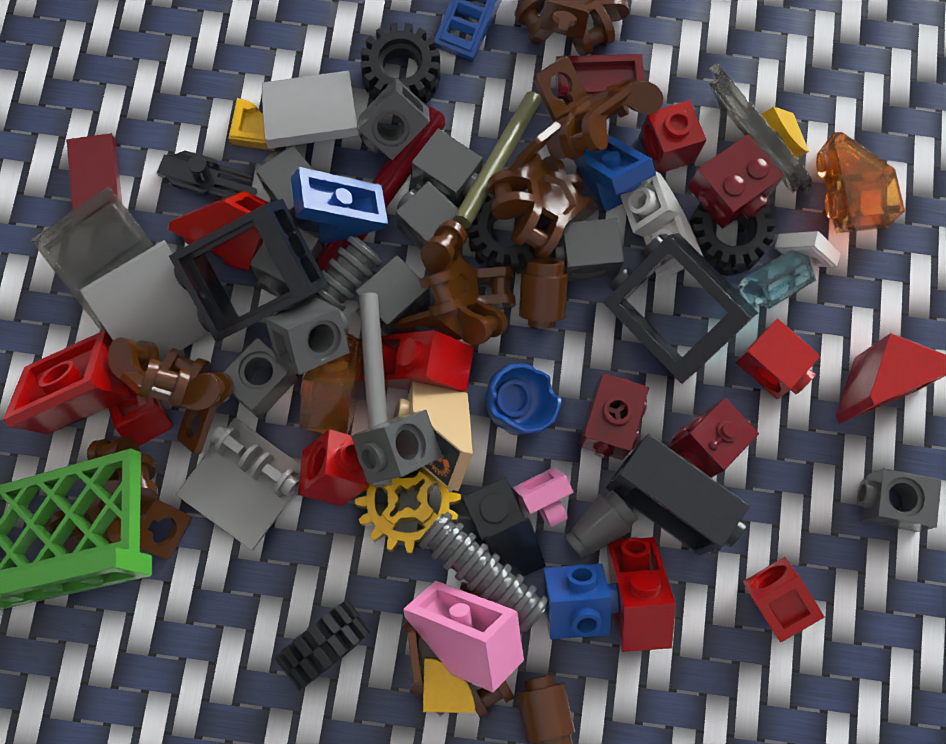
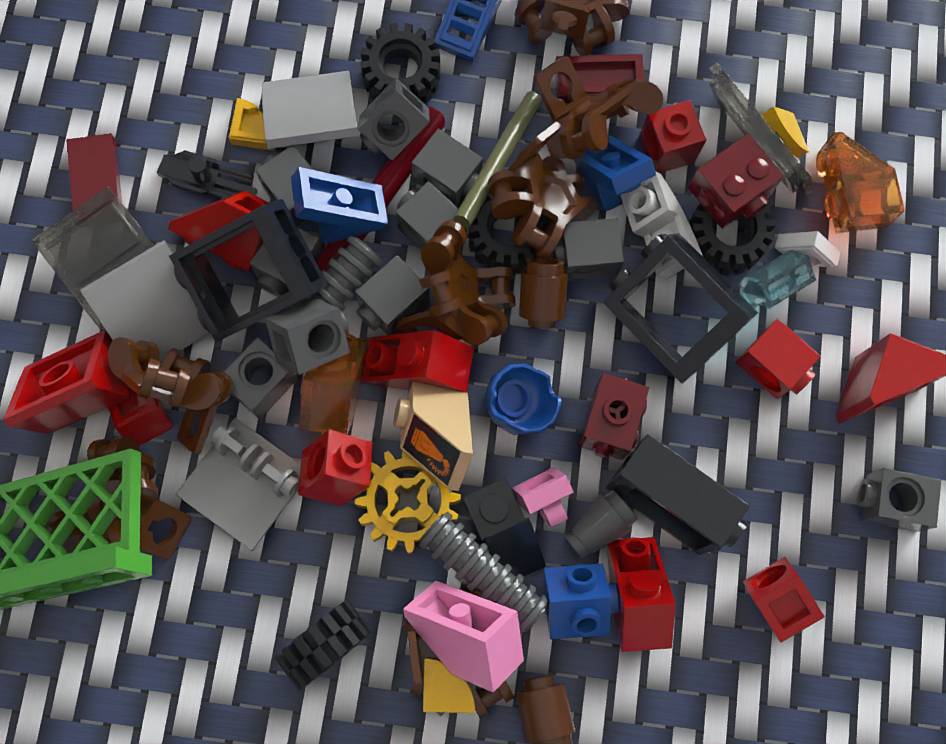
(373, 364): light grey bar -> none
(397, 446): dark grey brick -> none
(714, 438): dark red head -> none

